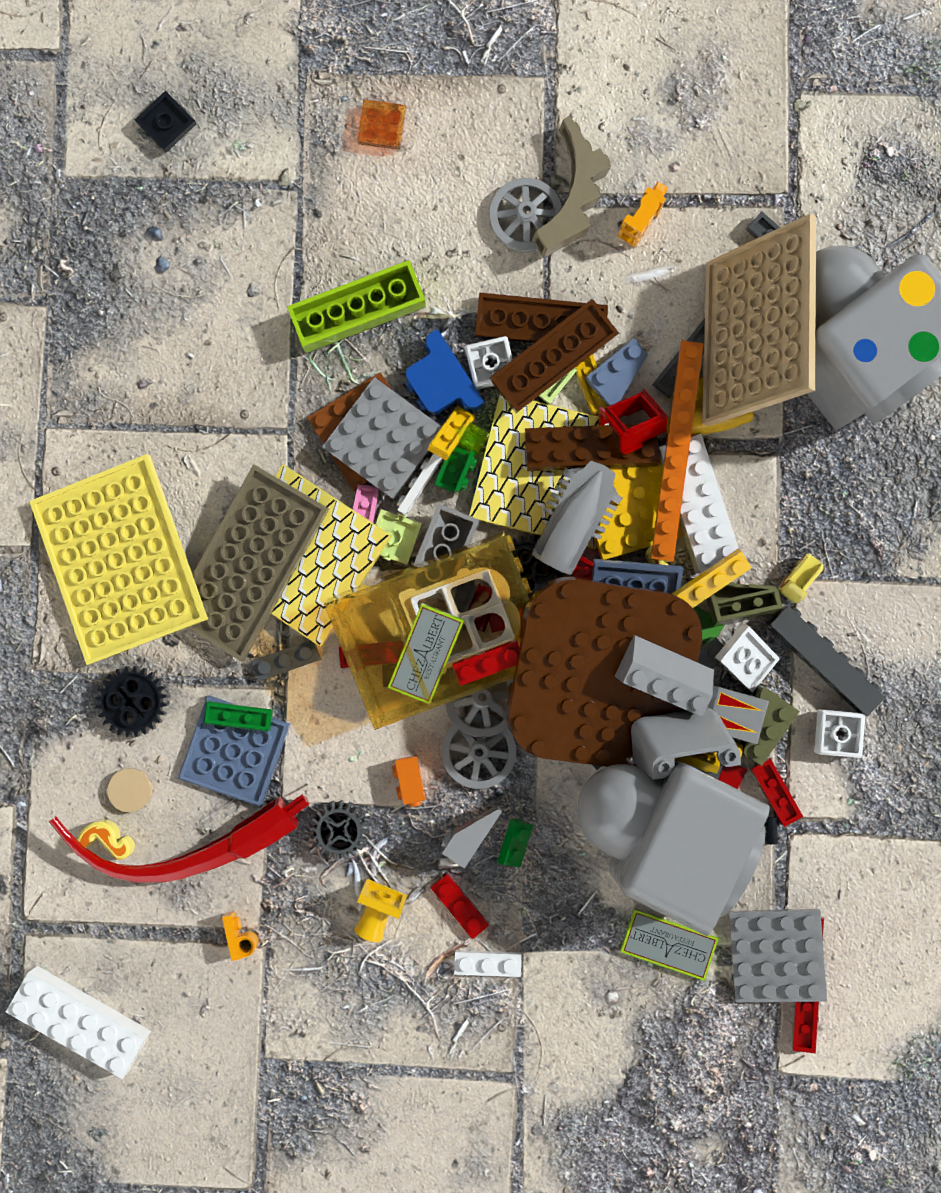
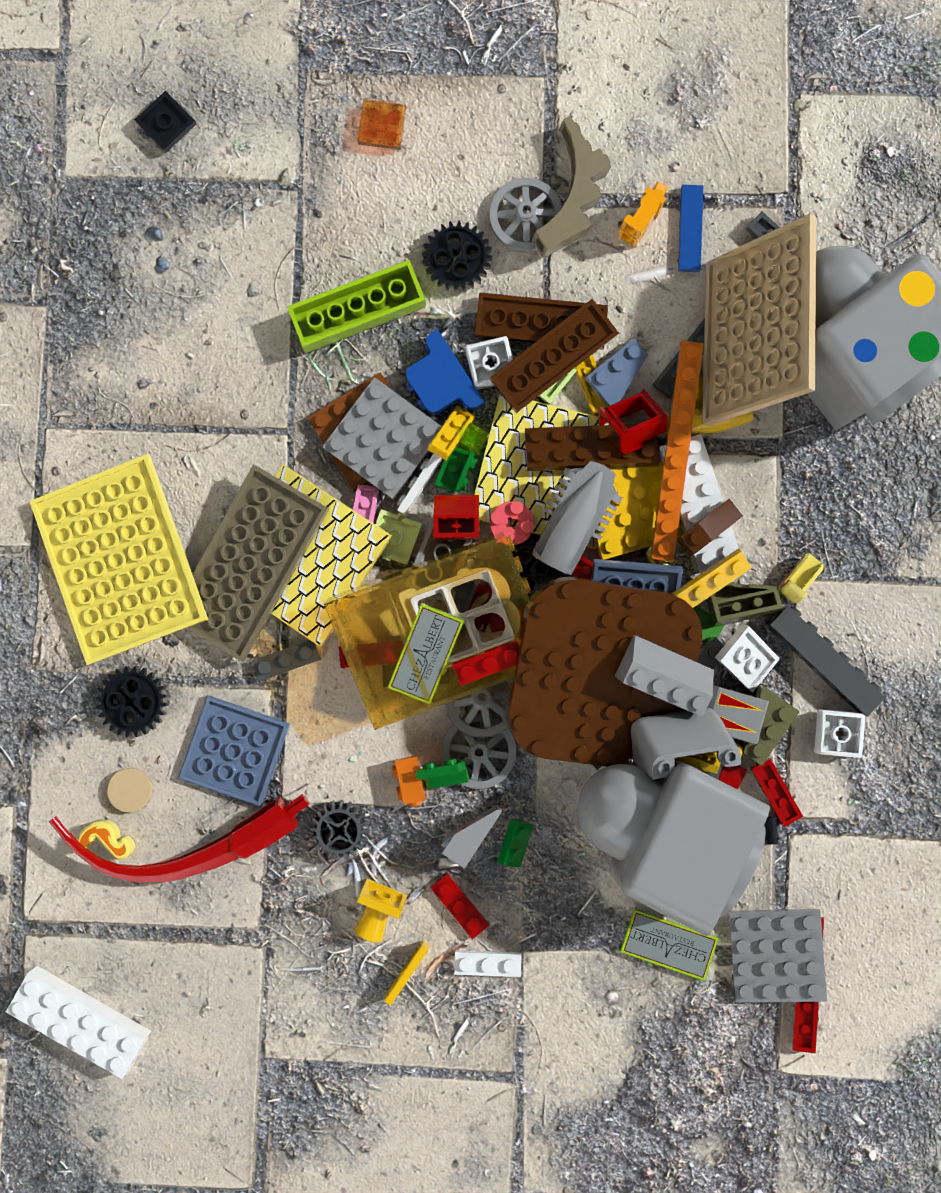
(234, 938): light orange plate -> none
(238, 716): green tile -> none
(406, 972): none -> yellow tile
(441, 247): none -> black gear
(444, 774): none -> green bracket
(456, 517): none -> red slope
(517, 511): none -> coral plate
(690, 228): none -> blue tile
(709, 527): none -> reddish brown slope

